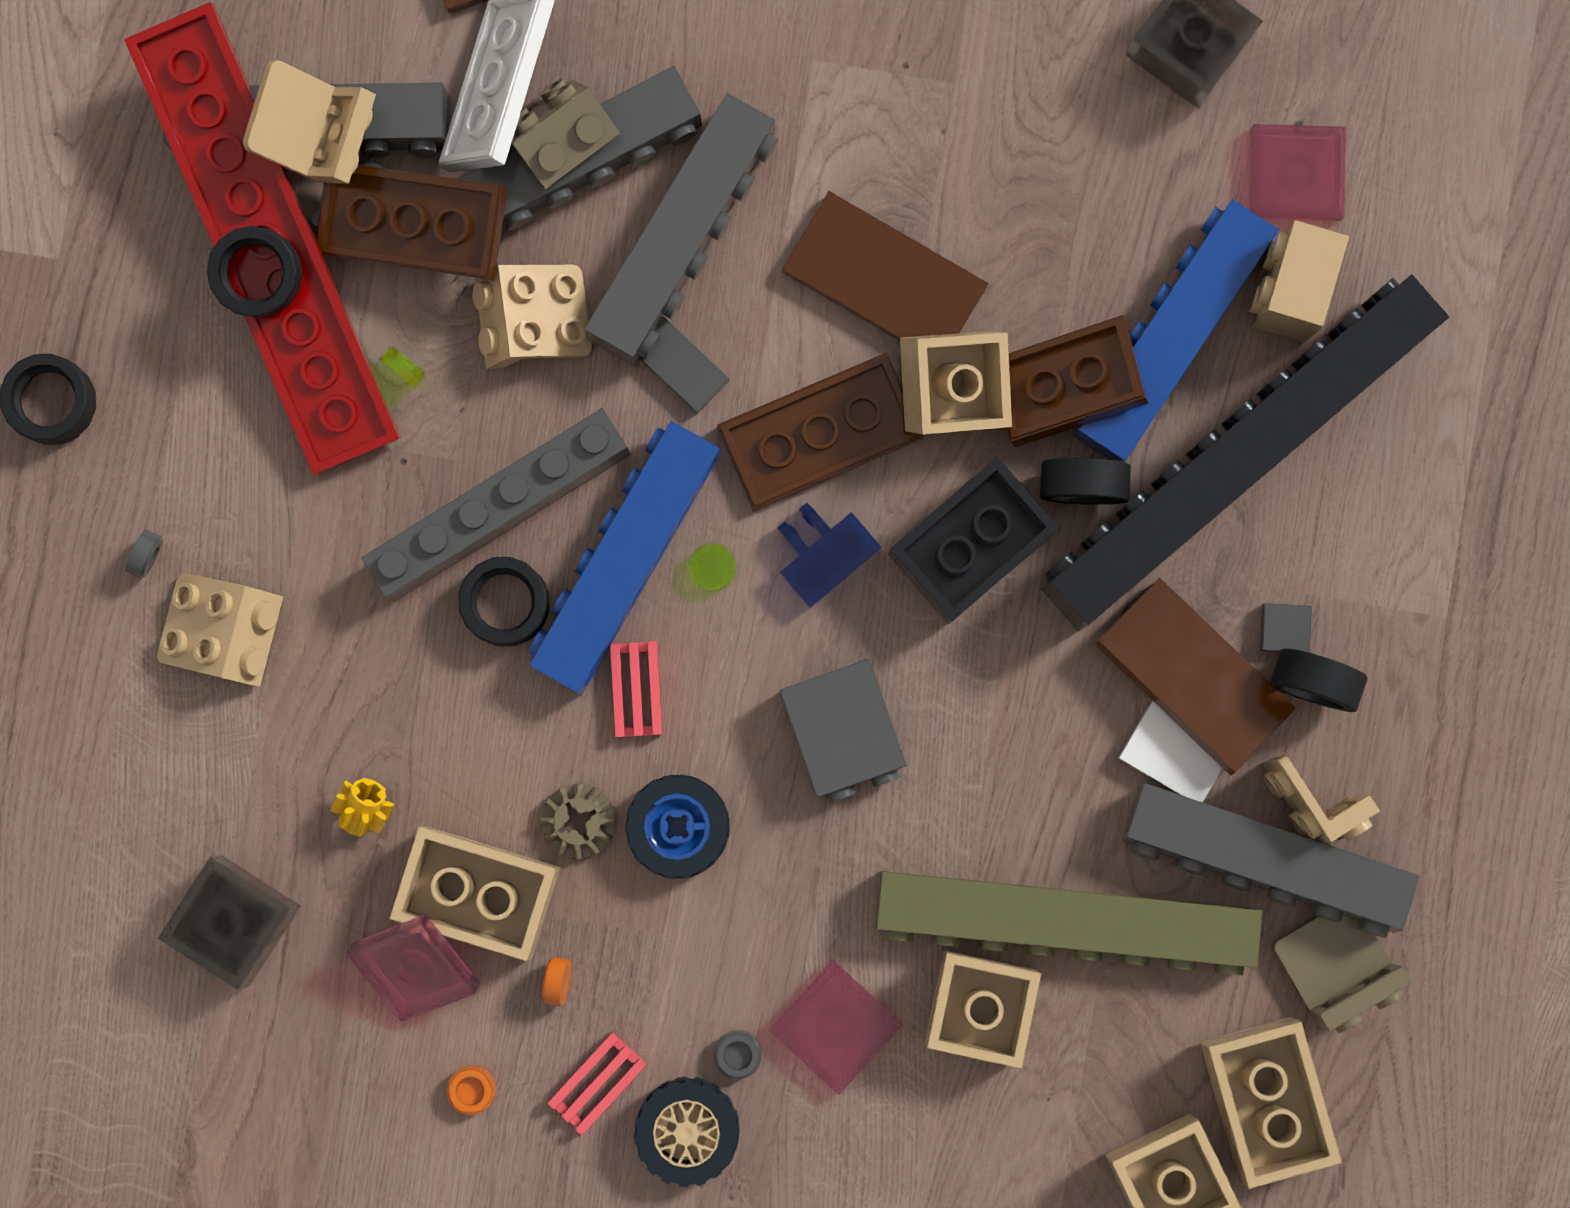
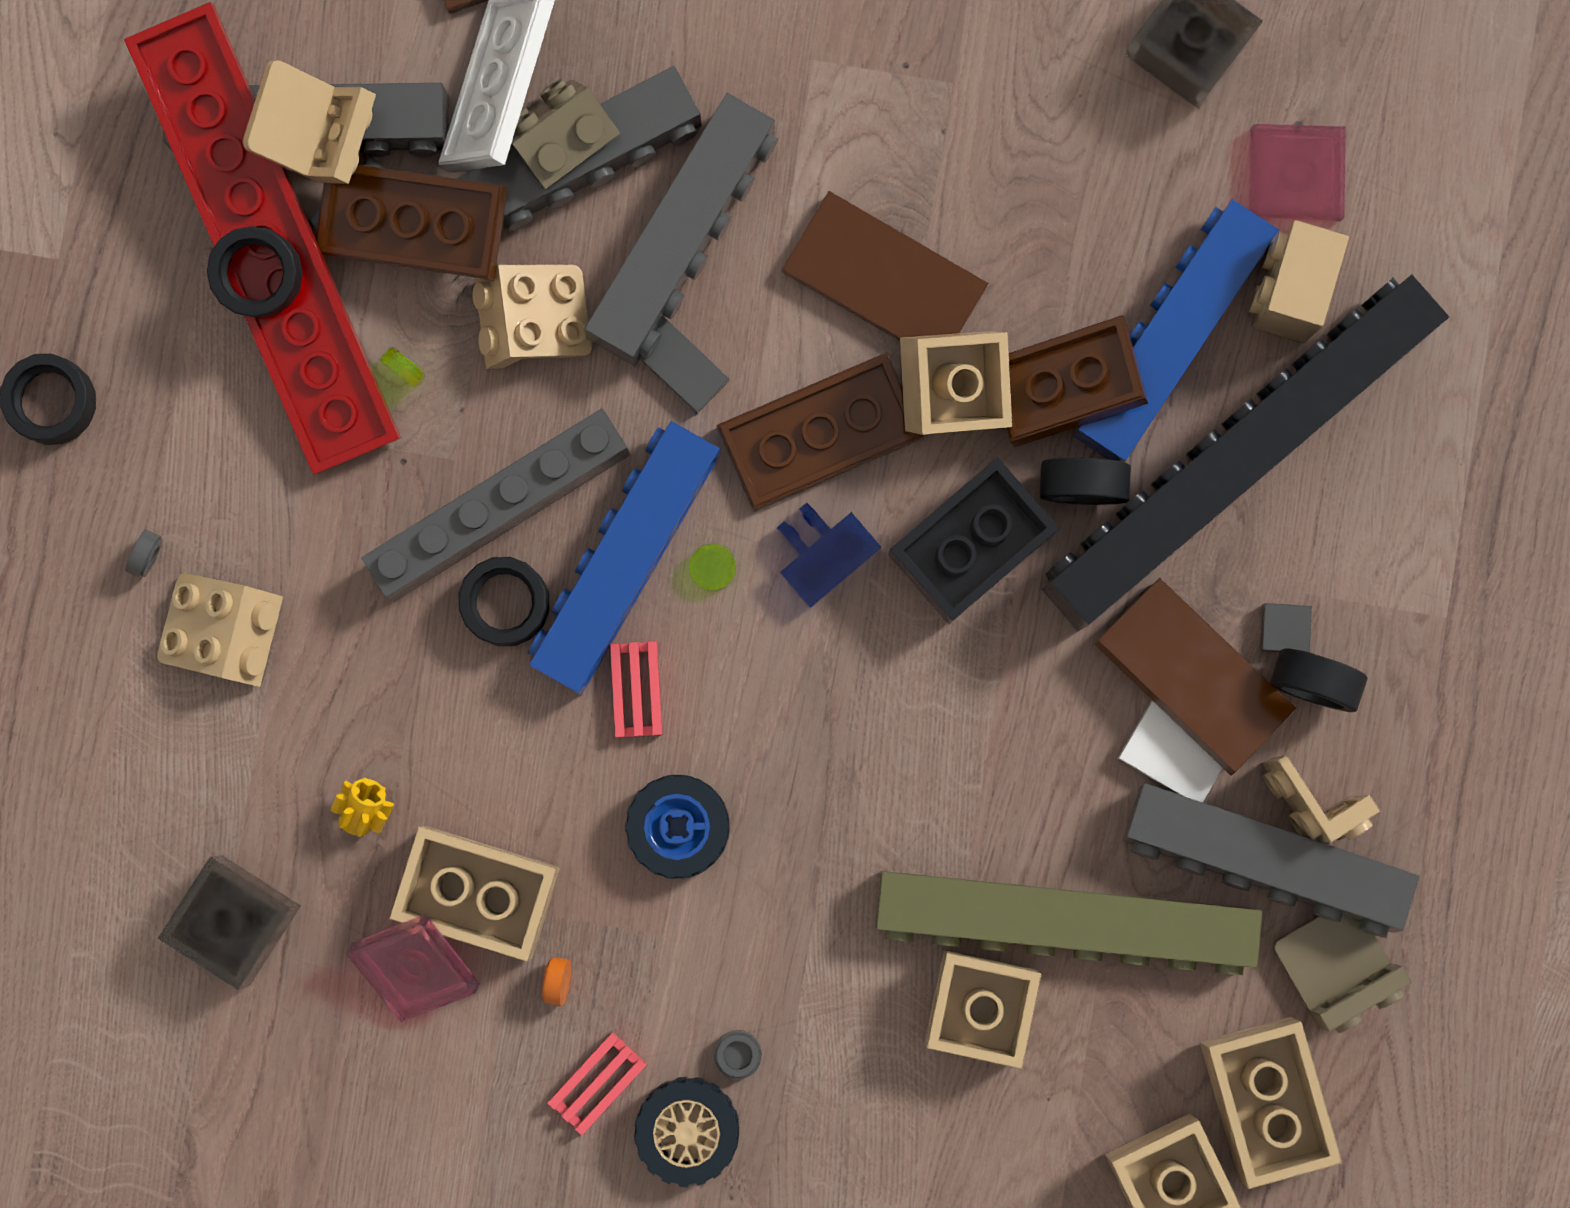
(471, 1090): orange tile -> none
(583, 799): dark tan gear -> none
(836, 1026): clear pink tile -> none
(844, 730): dark grey panel -> none

